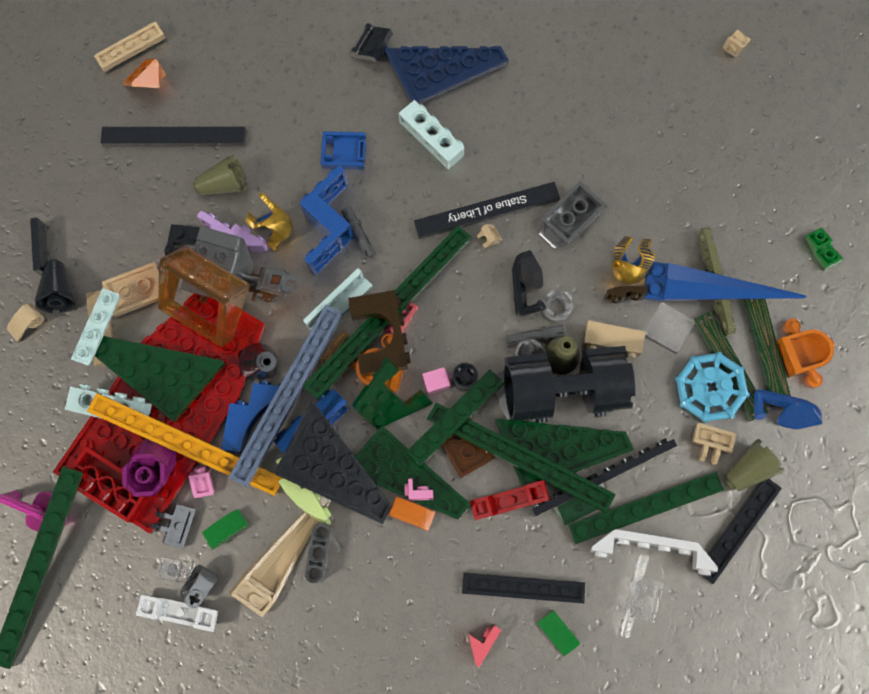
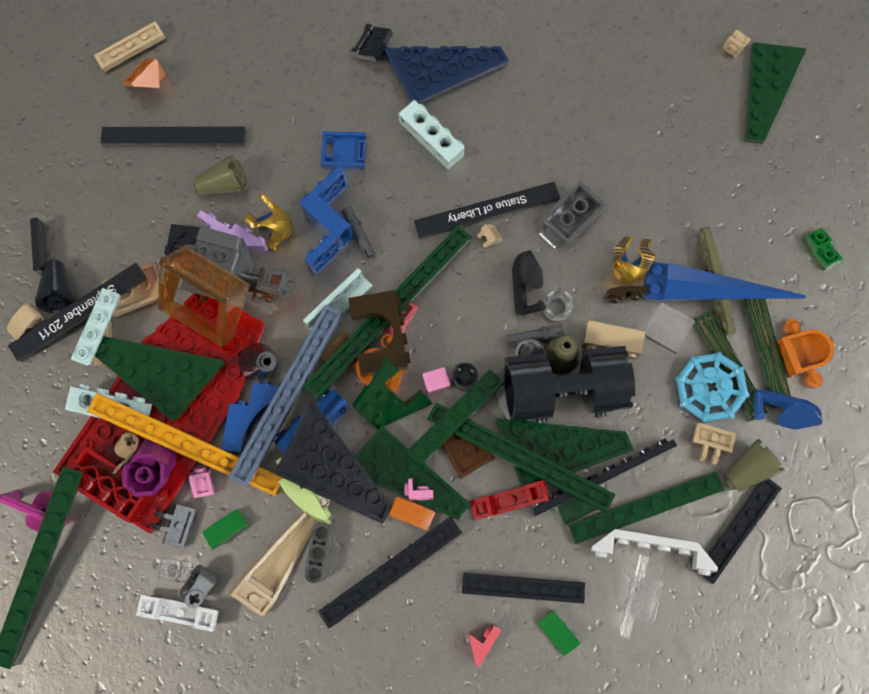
(74, 313): none -> black tile
(125, 448): none -> tan panel
(389, 572): none -> black tile
(769, 80): none -> dark green wing

